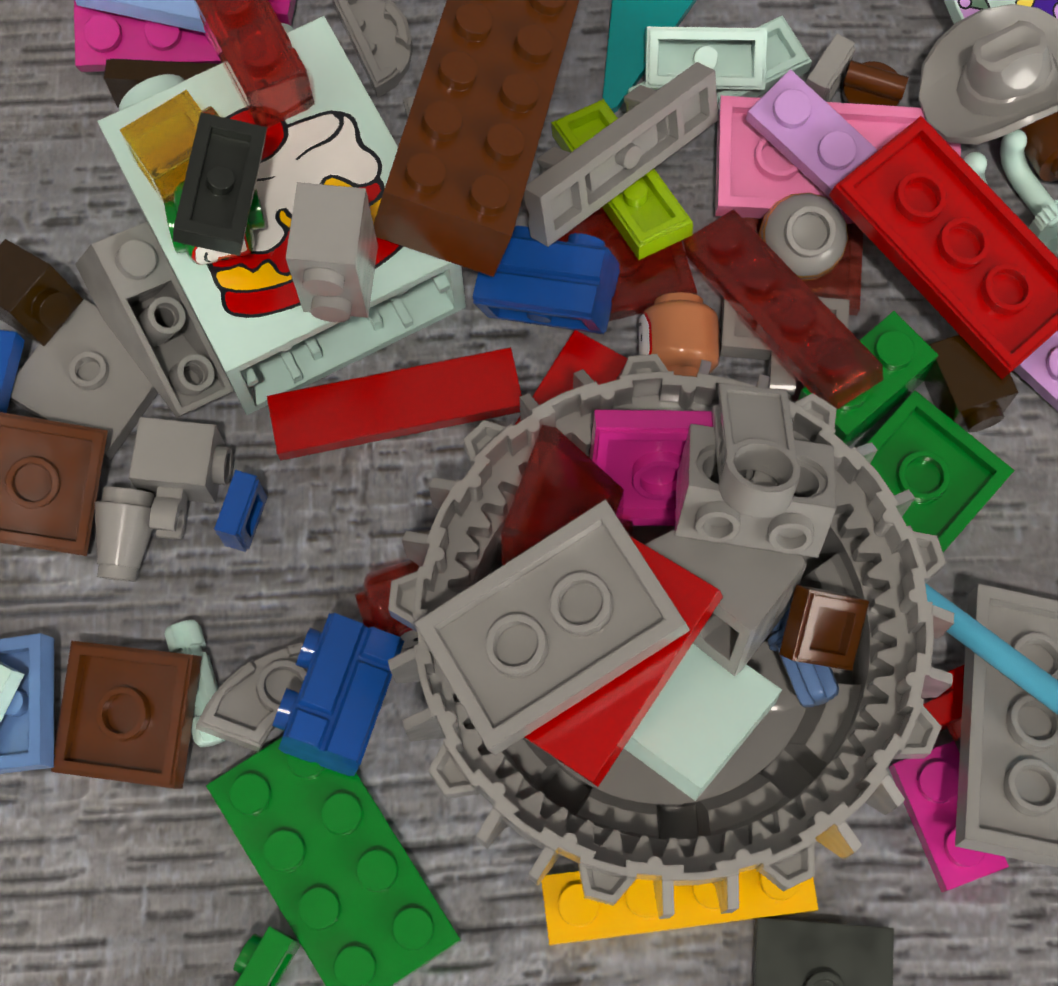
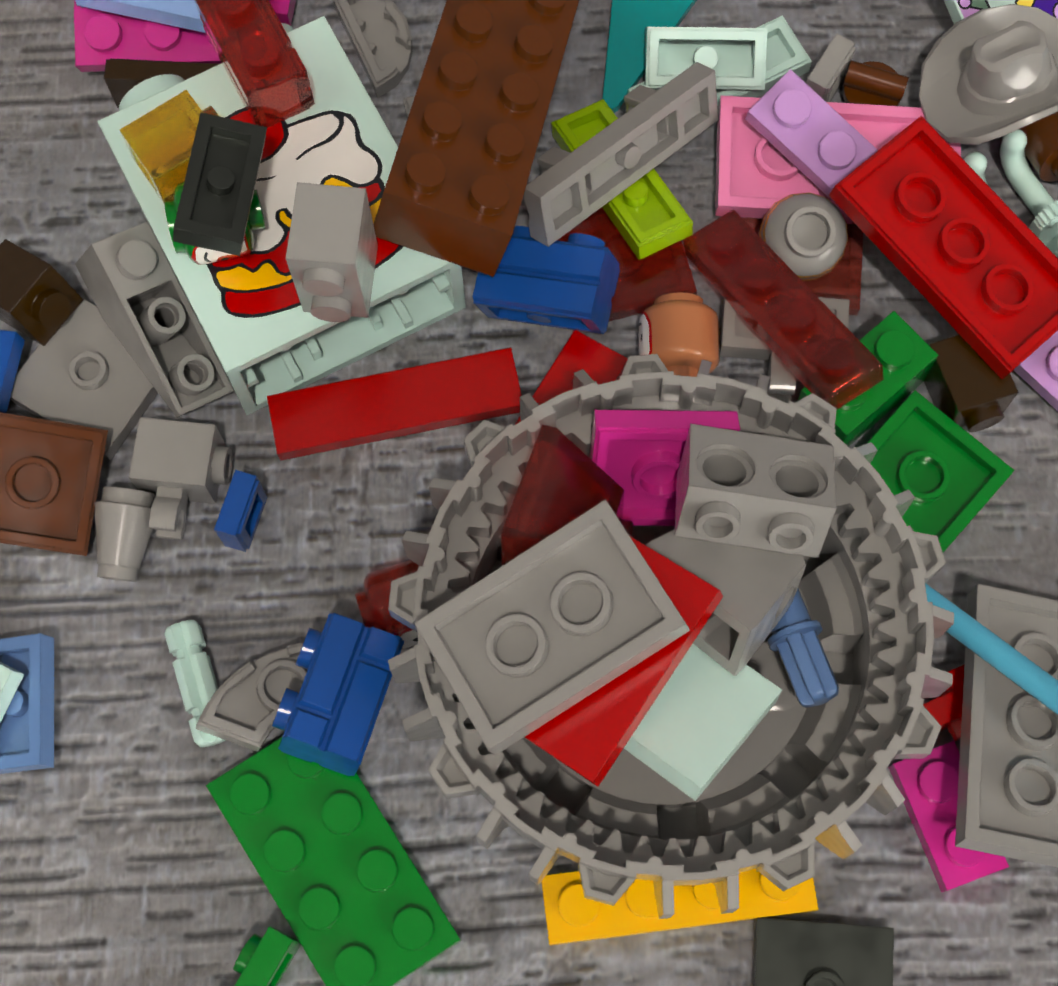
(126, 714): reddish brown plate -> none
(755, 434): light grey piece -> none
(824, 627): reddish brown tile -> none

